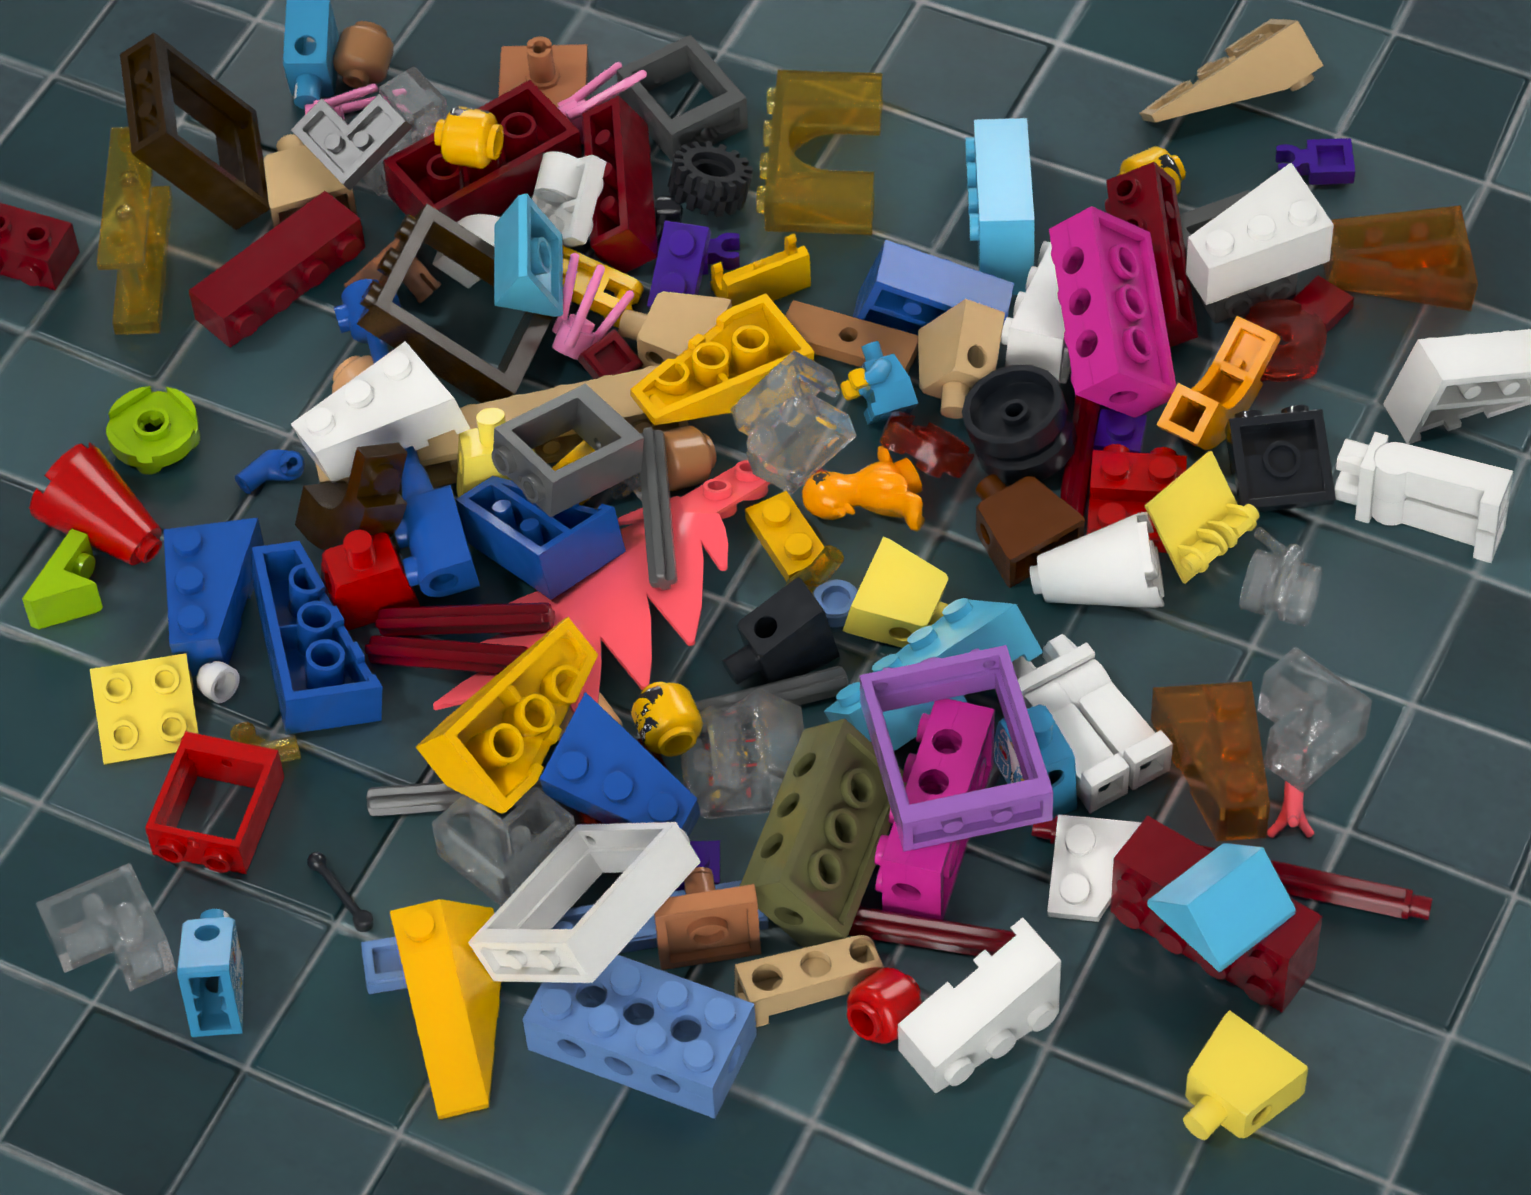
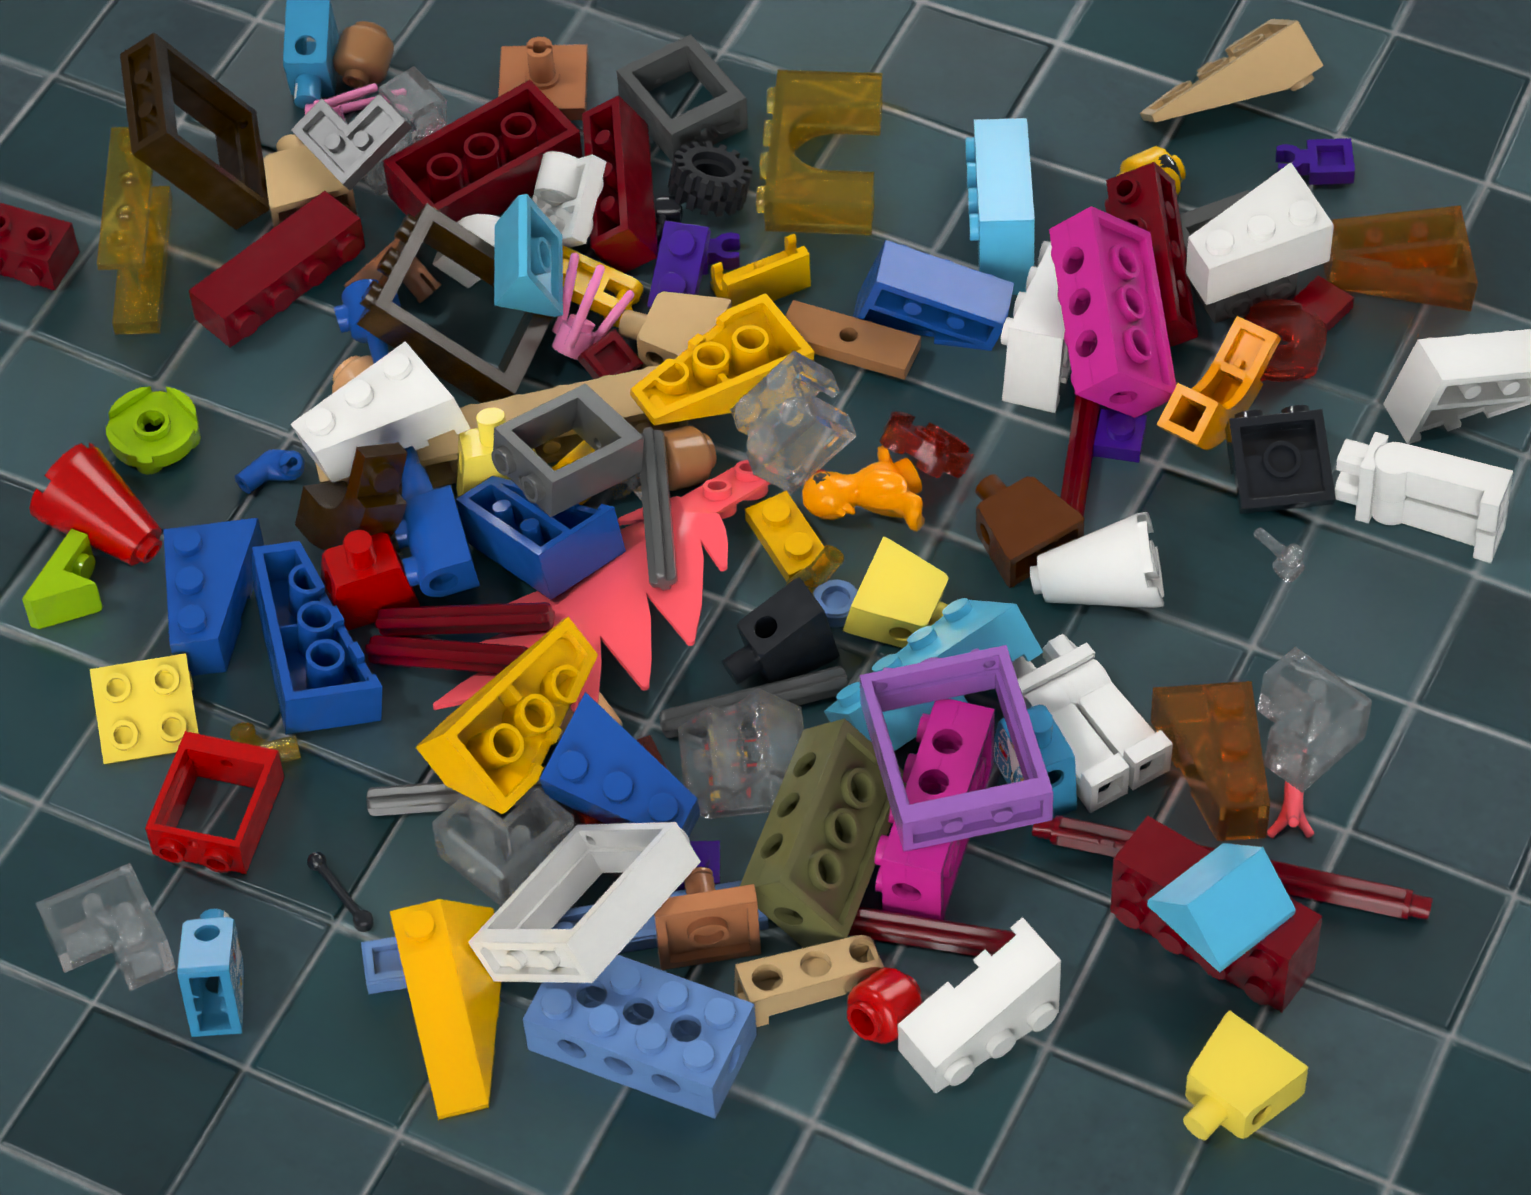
(217, 681): white hinge -> none
(469, 137): yellow head -> none
(576, 105): bright pink plant -> none
(667, 718): yellow head -> none
(881, 383): dark azure piece -> none
(958, 352): tan torso -> none
(1019, 423): black wheel -> none
(1085, 865): white wing -> none
(1127, 482): red plate -> none
(1199, 517): light yellow hinge -> none
(1281, 588): clear wheel -> none

